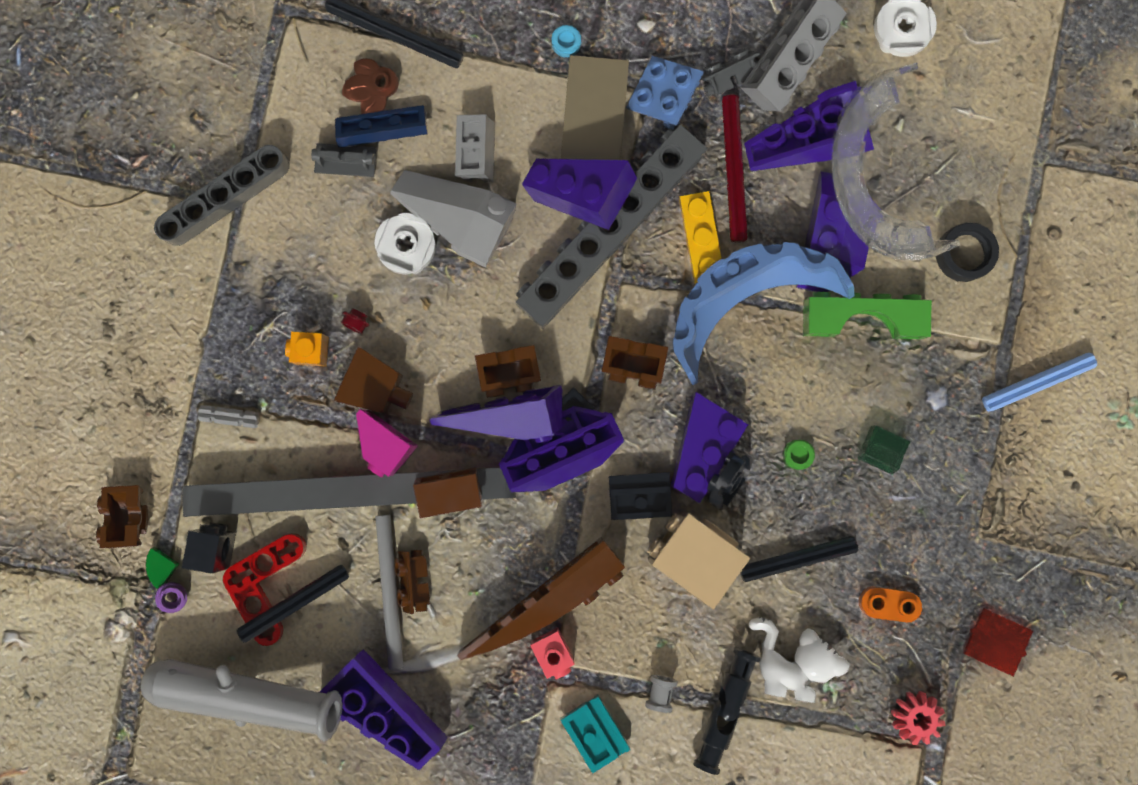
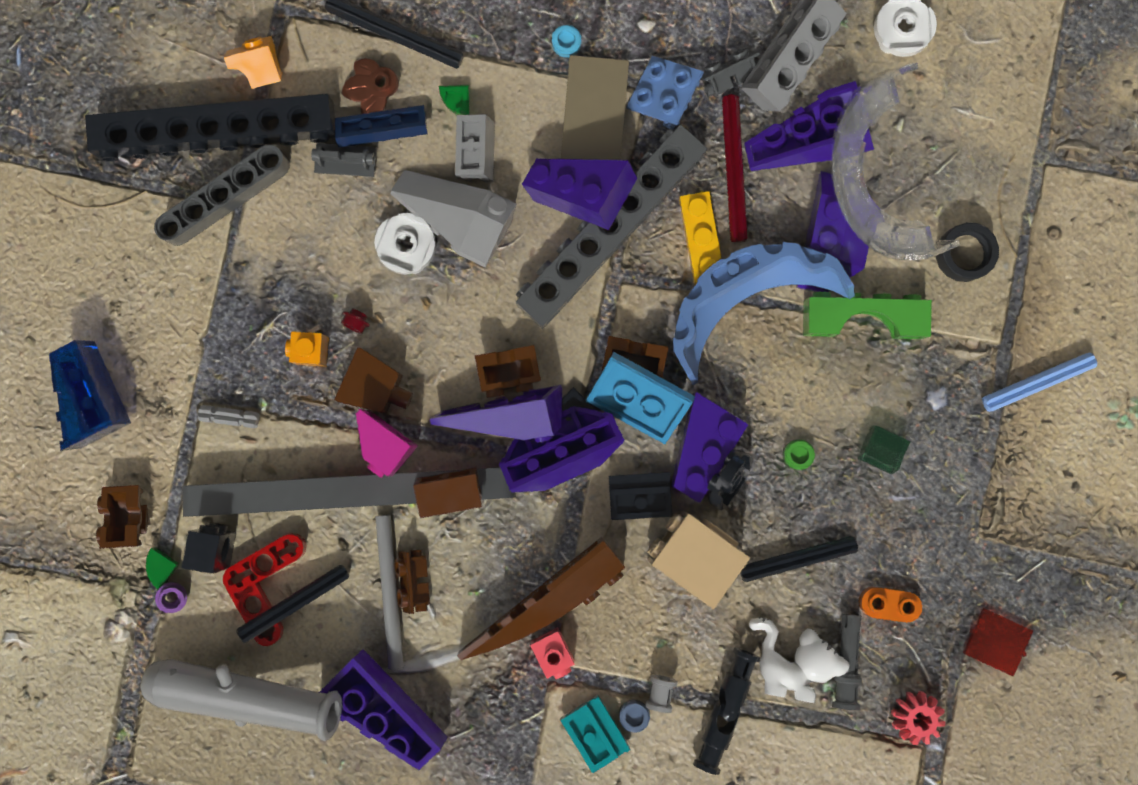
(85, 395): none -> clear blue wedge
(105, 128): none -> black brick
(256, 60): none -> light orange brick
(456, 98): none -> green tile
(634, 716): none -> sand blue tile
(640, 398): none -> dark azure tile
(849, 649): none -> dark grey pin

